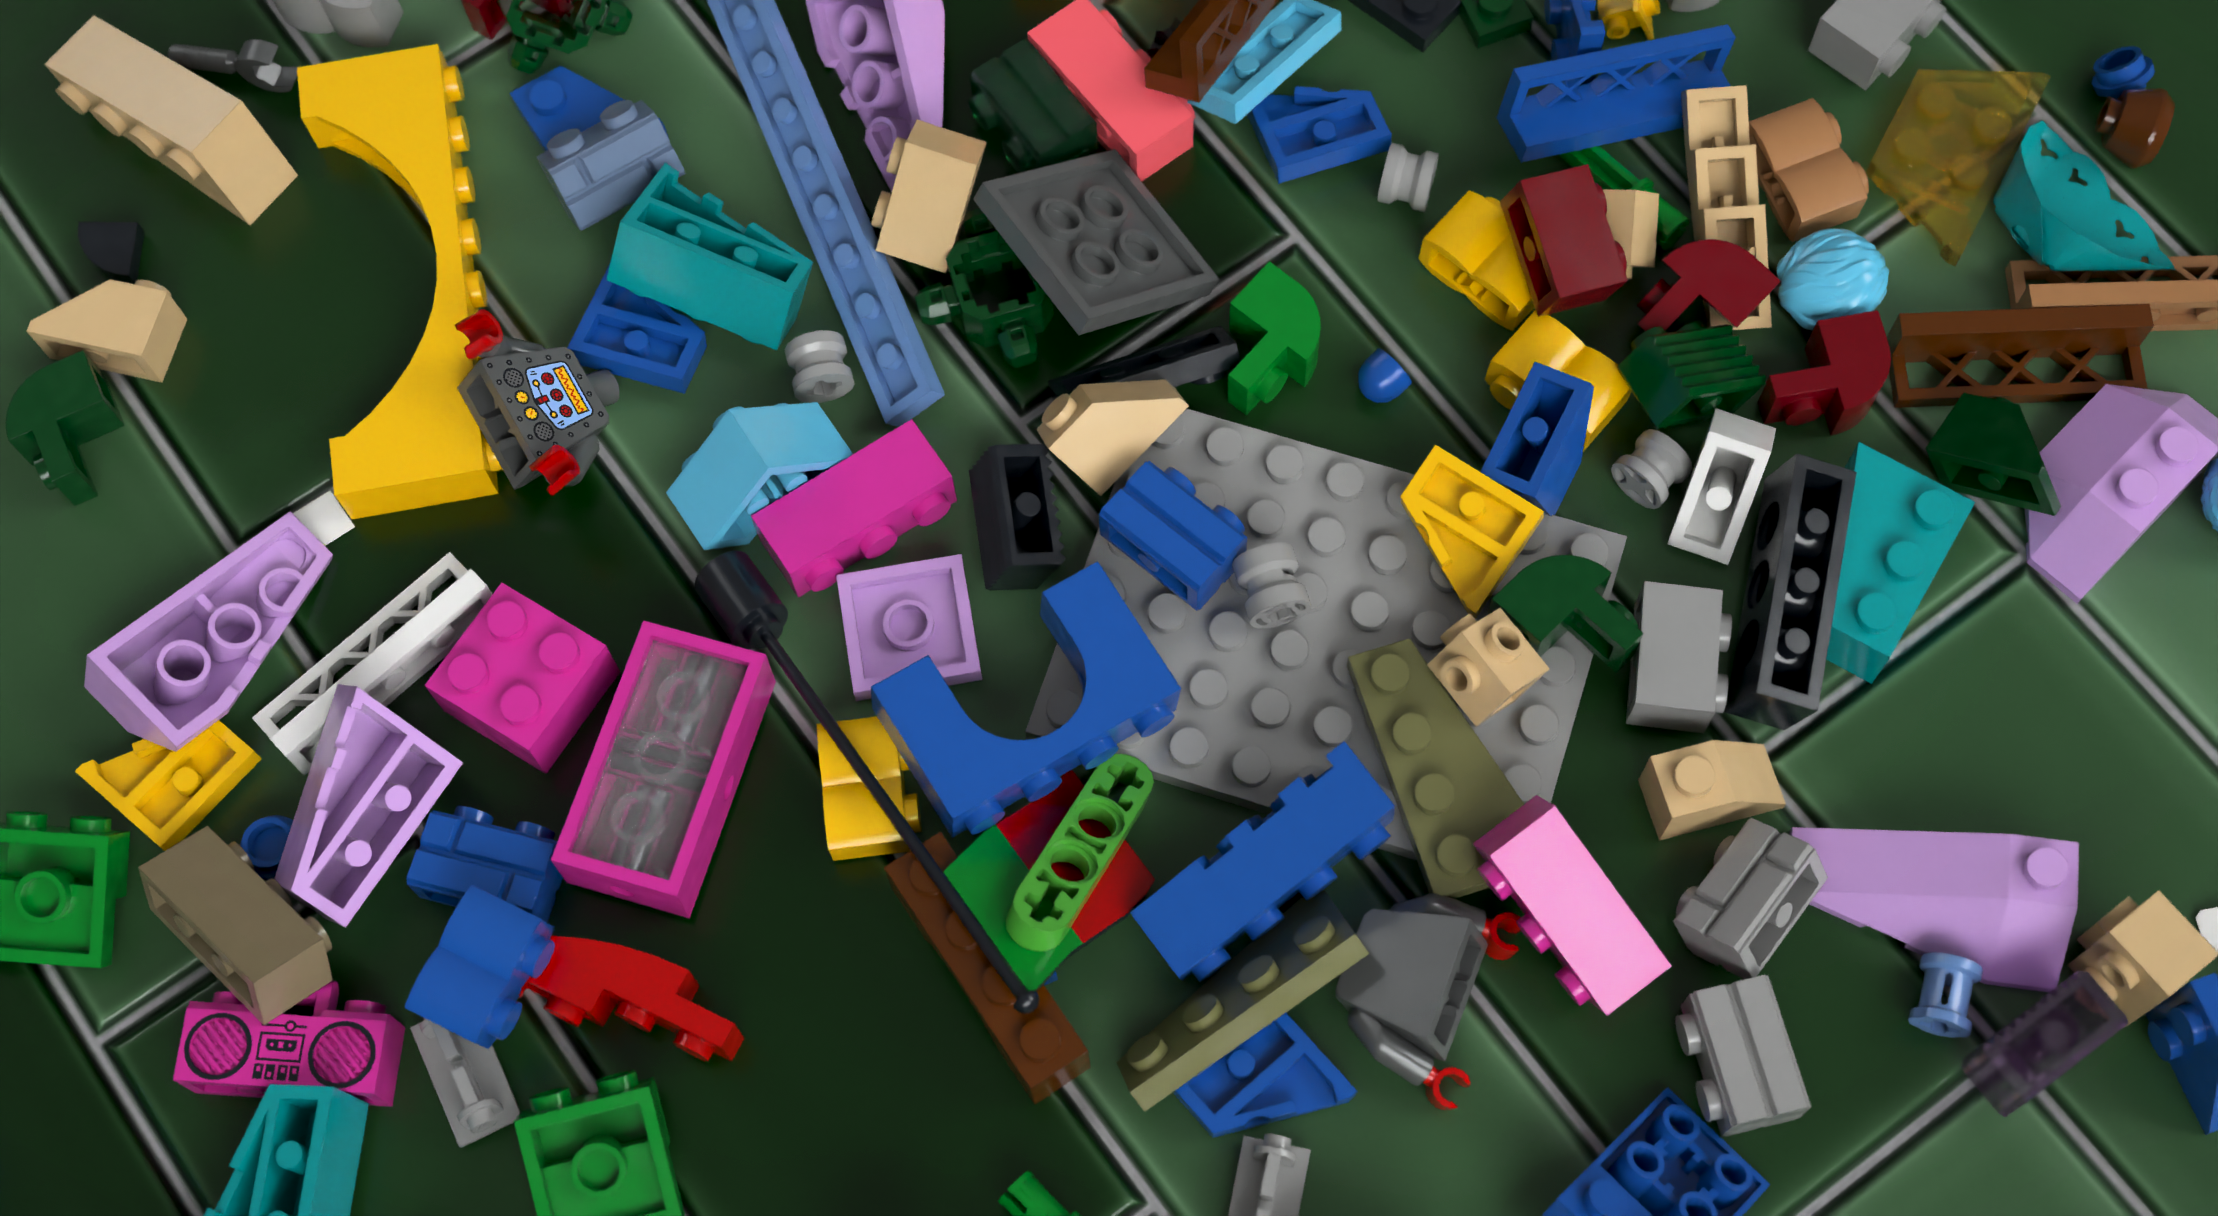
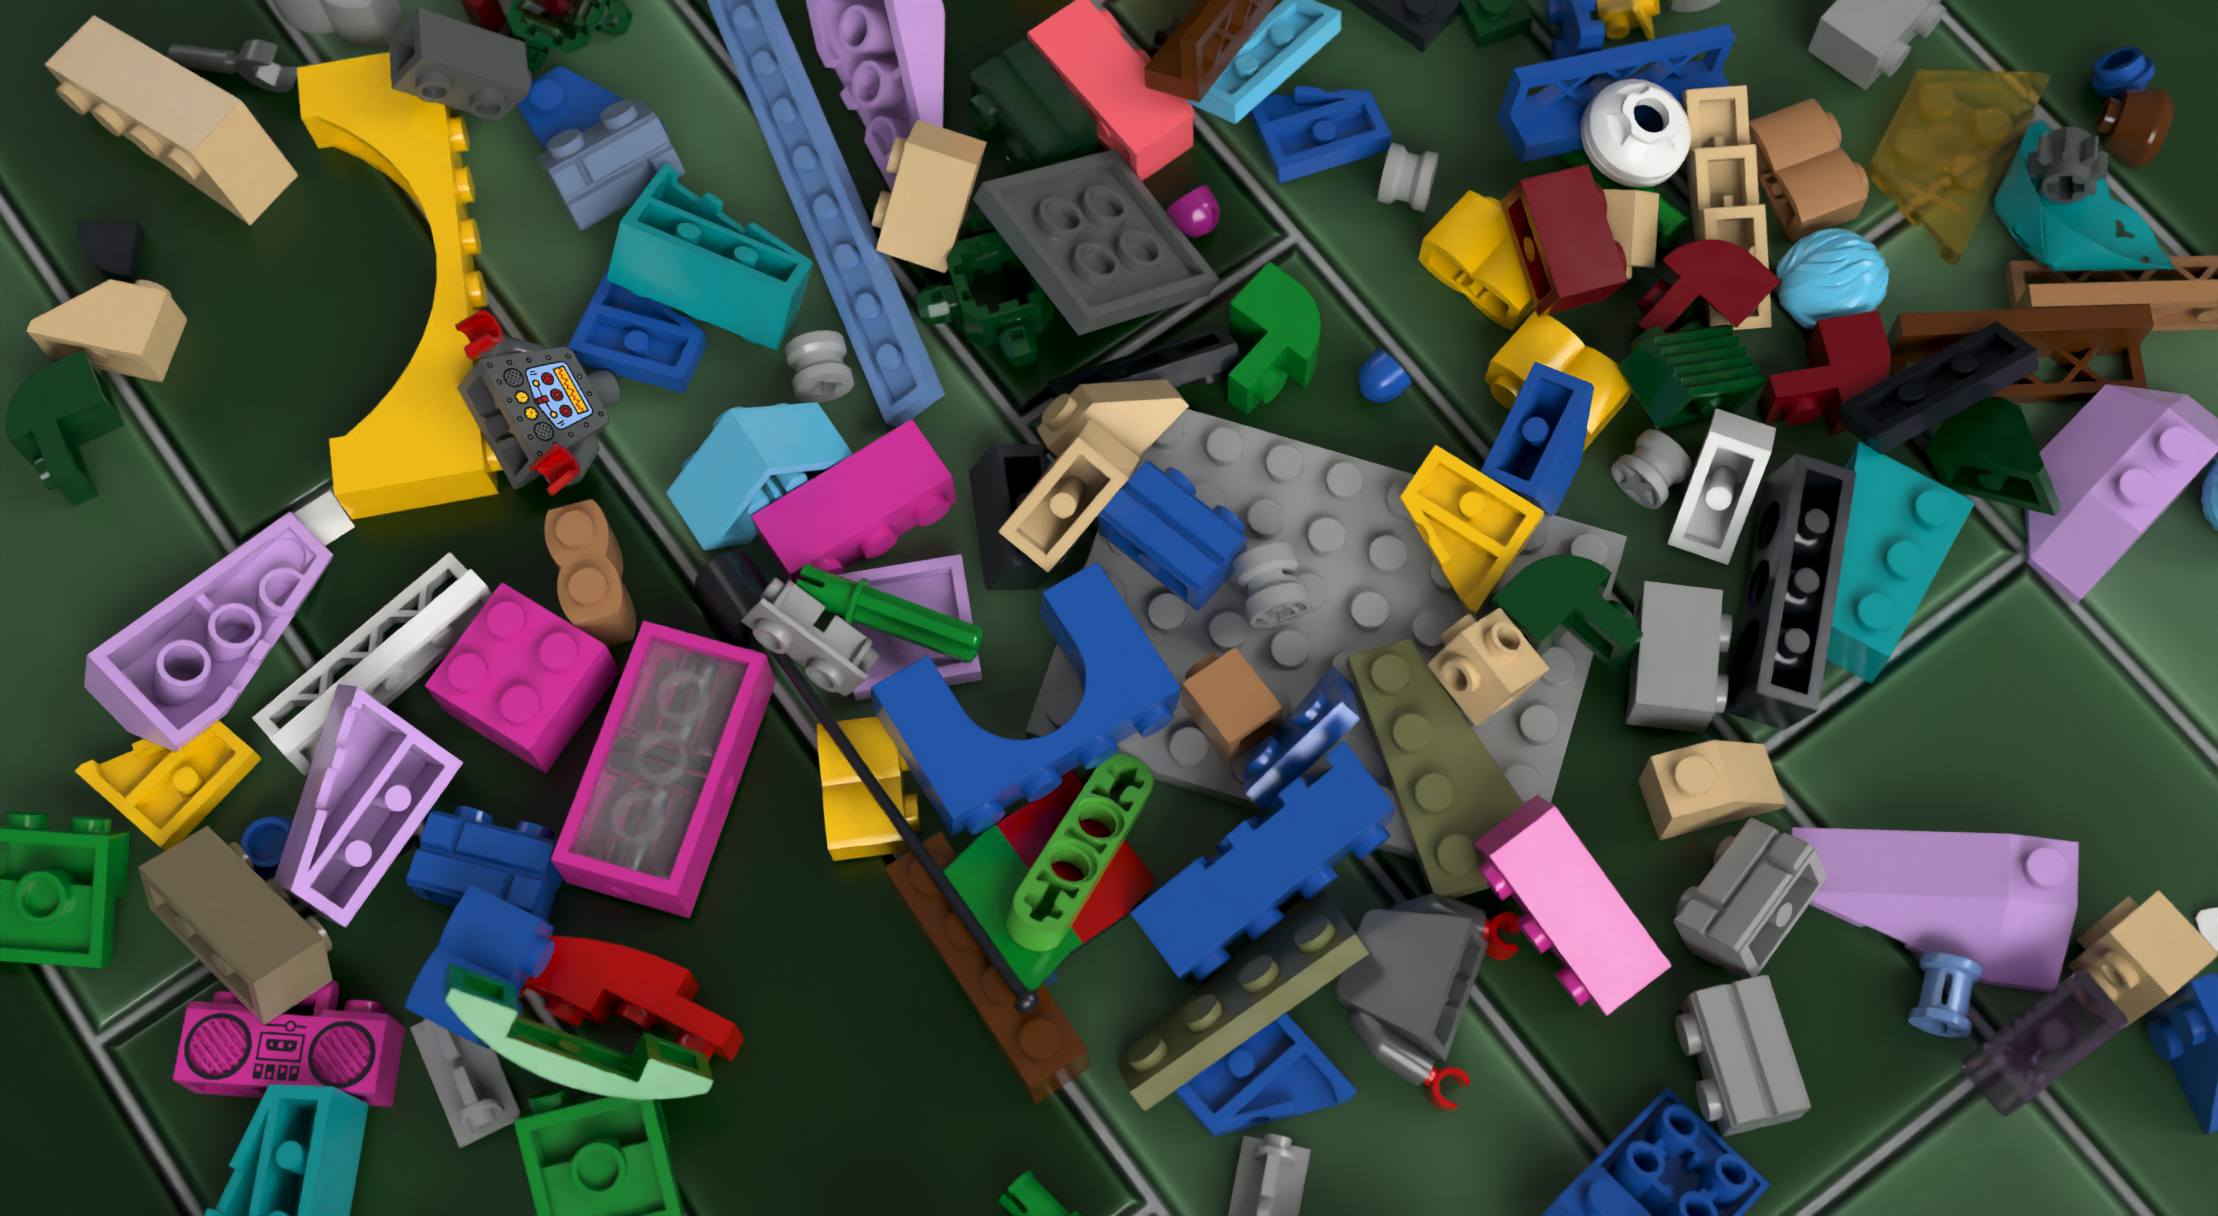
(458, 65): none -> dark grey brick
(590, 572): none -> medium nougat brick
(654, 1071): none -> slope
(832, 658): none -> light grey hinge
(891, 614): none -> green axle
(1069, 495): none -> tan slope
(1195, 212): none -> magenta hinge
(1230, 703): none -> medium nougat brick
(1302, 739): none -> blue wing
(1625, 149): none -> white piece
(1938, 387): none -> black plate
(2067, 165): none -> dark grey gear

